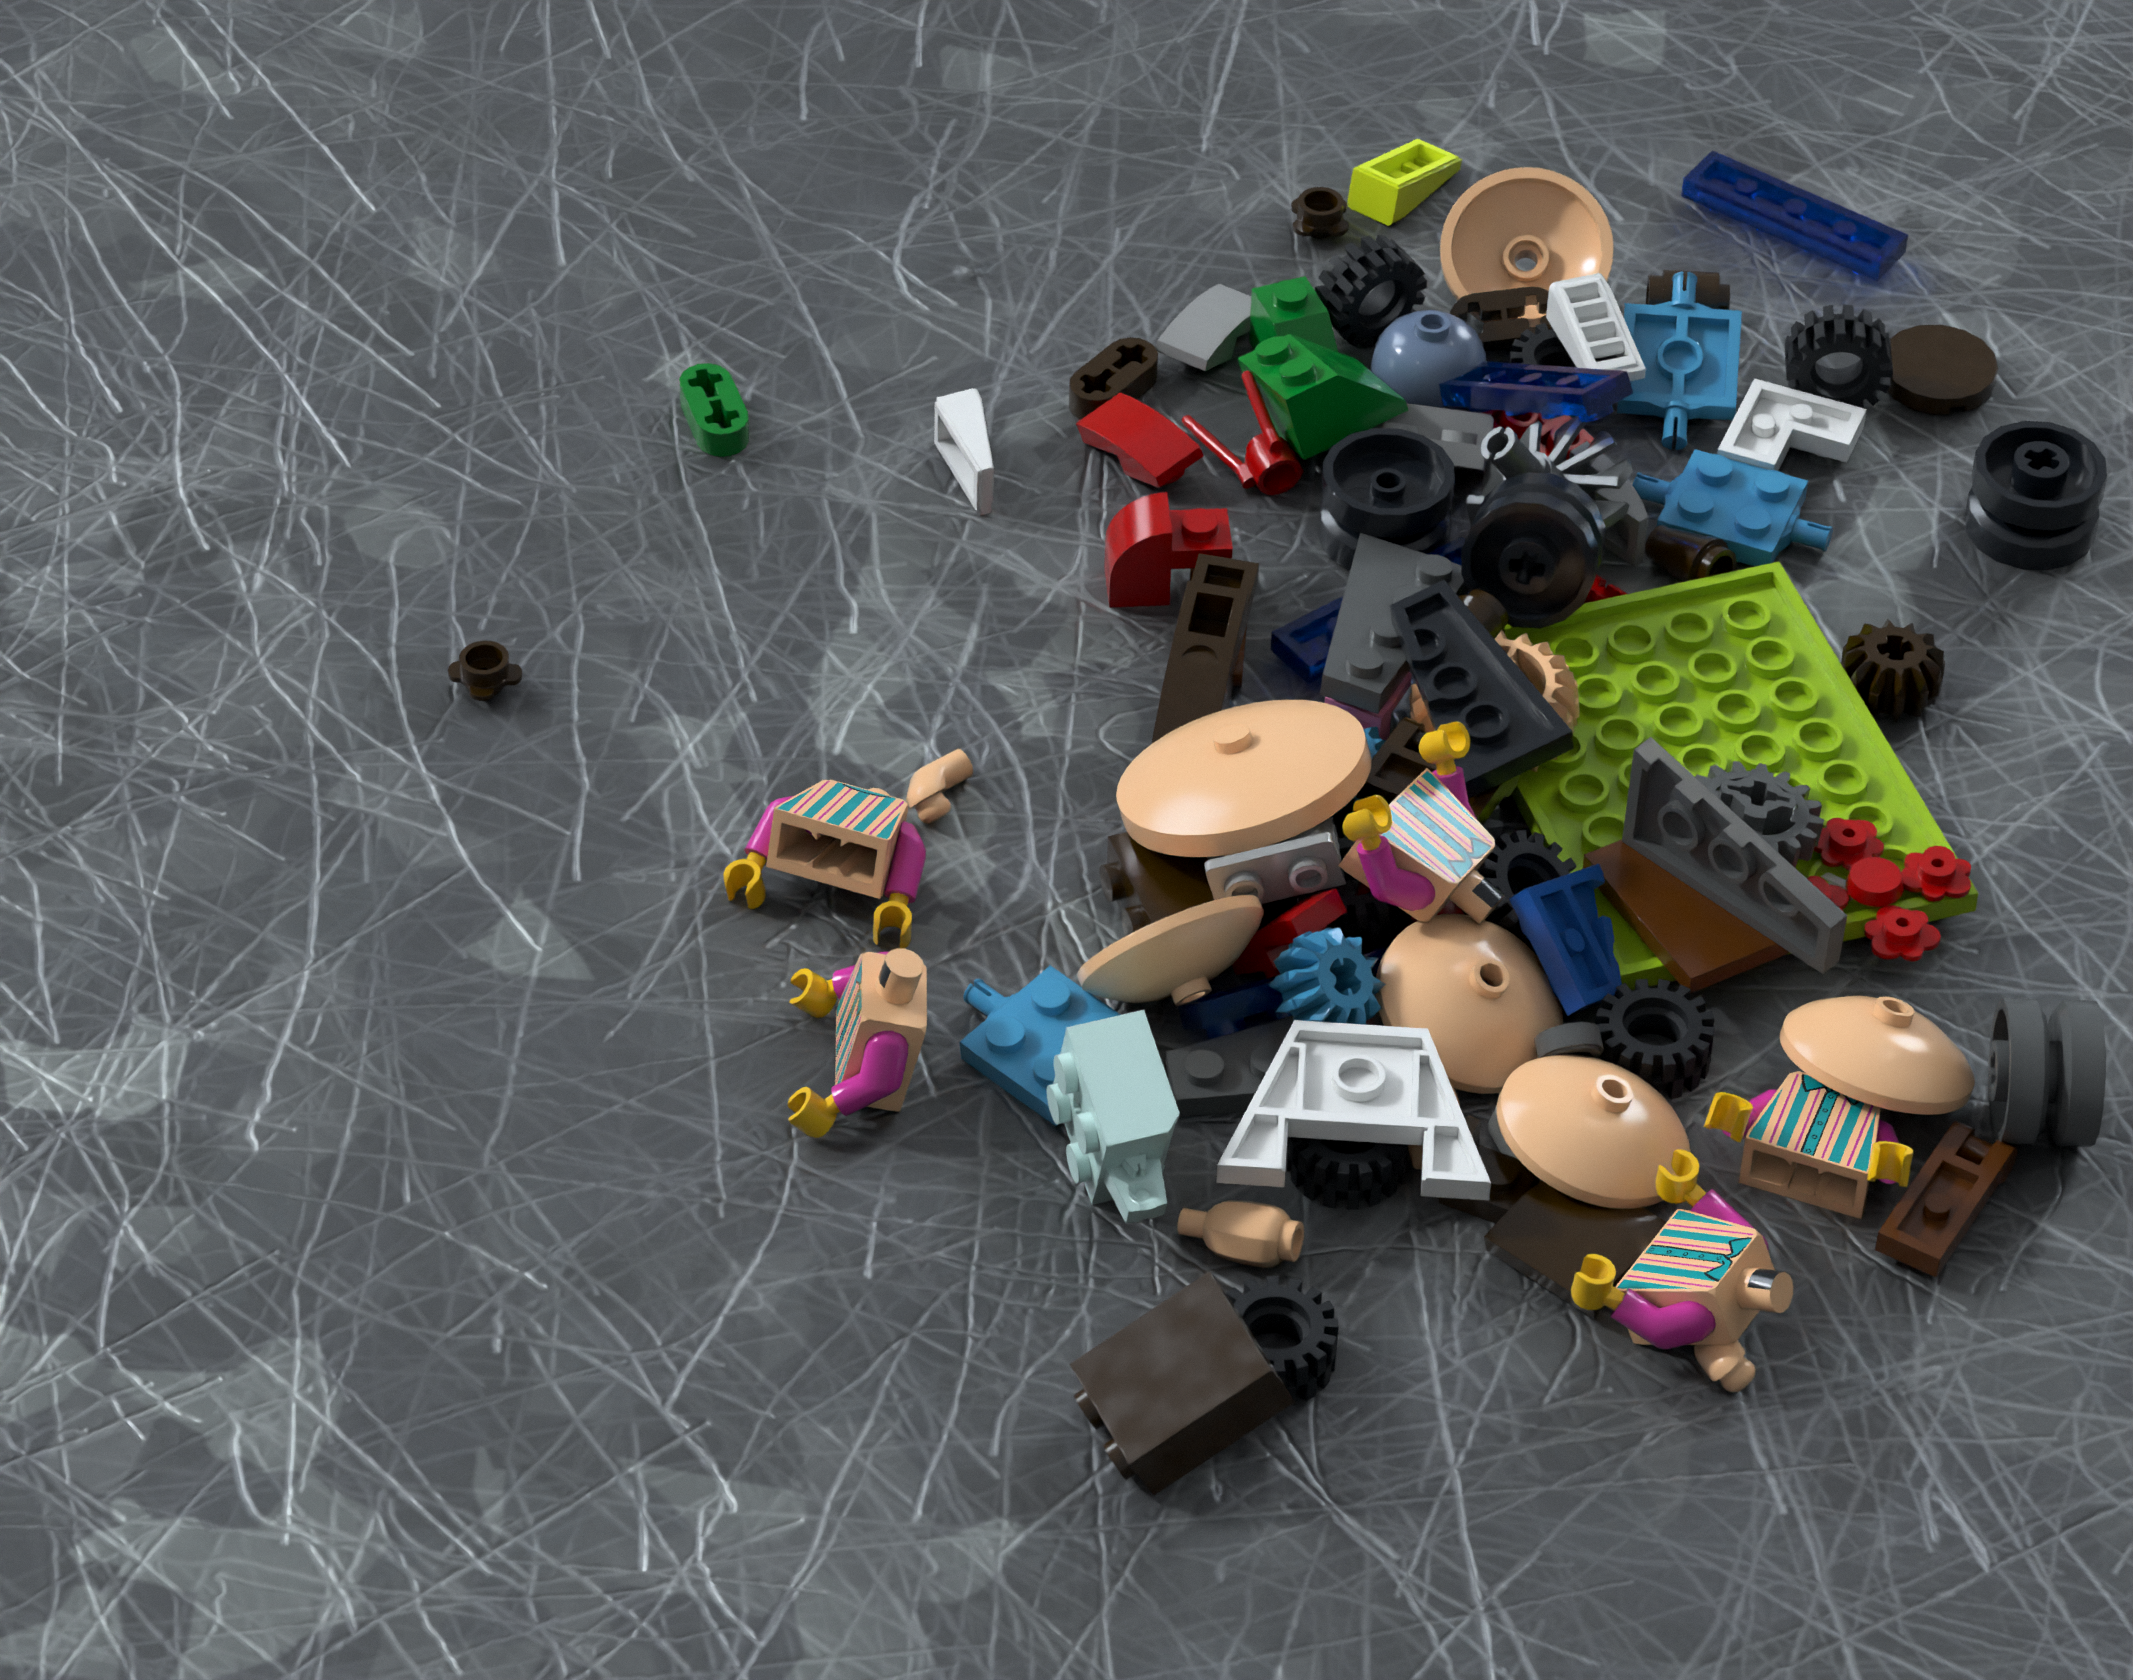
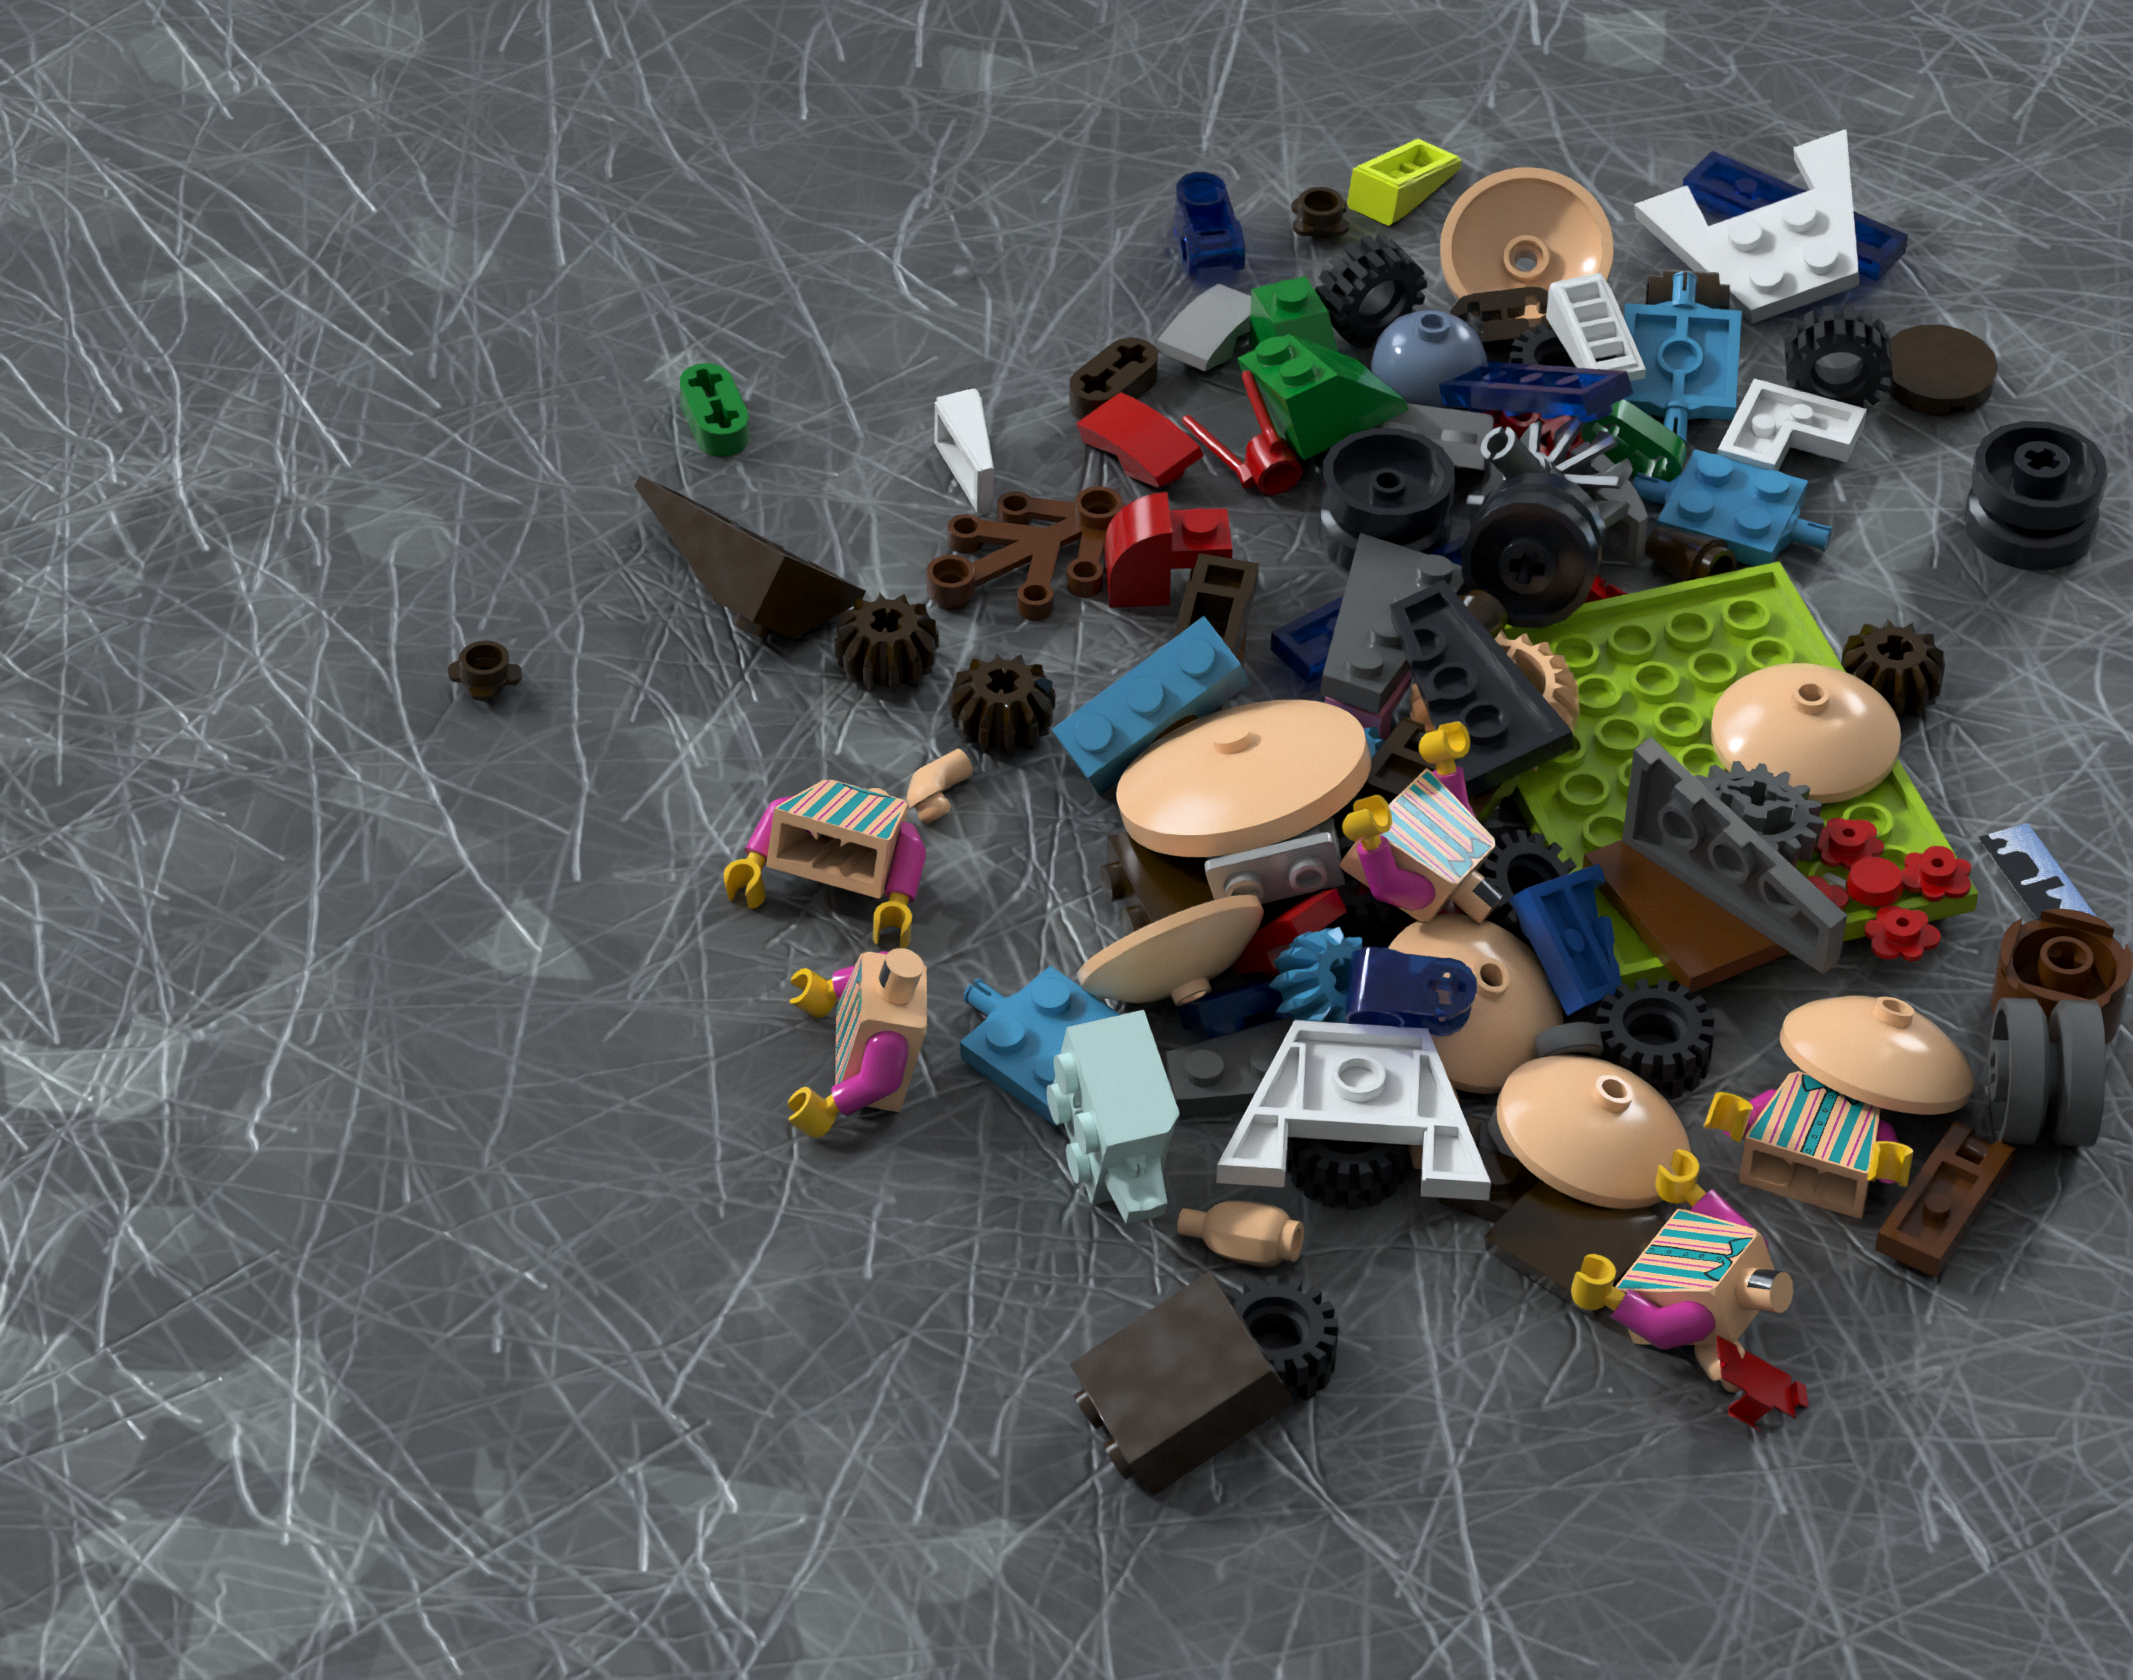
(748, 571): none -> dark brown wedge
(886, 642): none -> dark brown gear
(953, 578): none -> reddish brown plant
(1002, 703): none -> dark brown gear
(1179, 680): none -> dark azure arch
(1206, 224): none -> clear blue piece
(1402, 989): none -> clear blue piece
(1640, 440): none -> green beam
(1761, 1381): none -> red piece
(1777, 252): none -> white wing
(1812, 724): none -> light nougat dish
(2032, 870): none -> sticker
(2065, 959): none -> reddish brown brick

